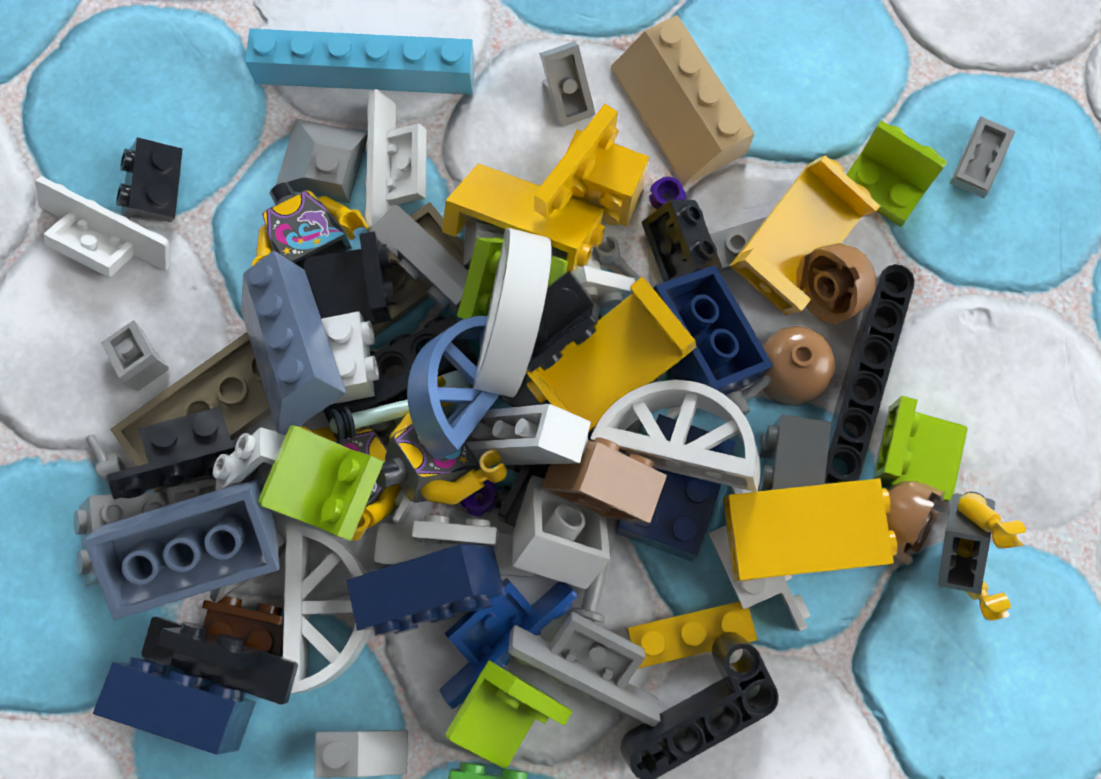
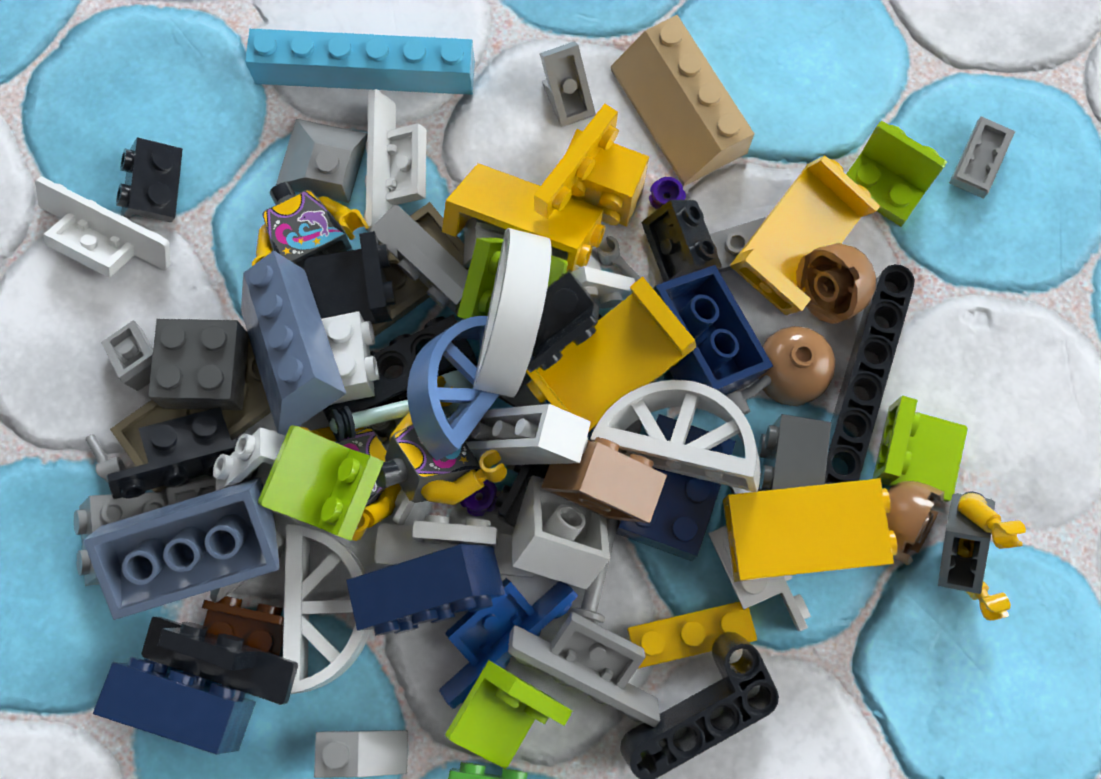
(199, 364): none -> dark grey brick

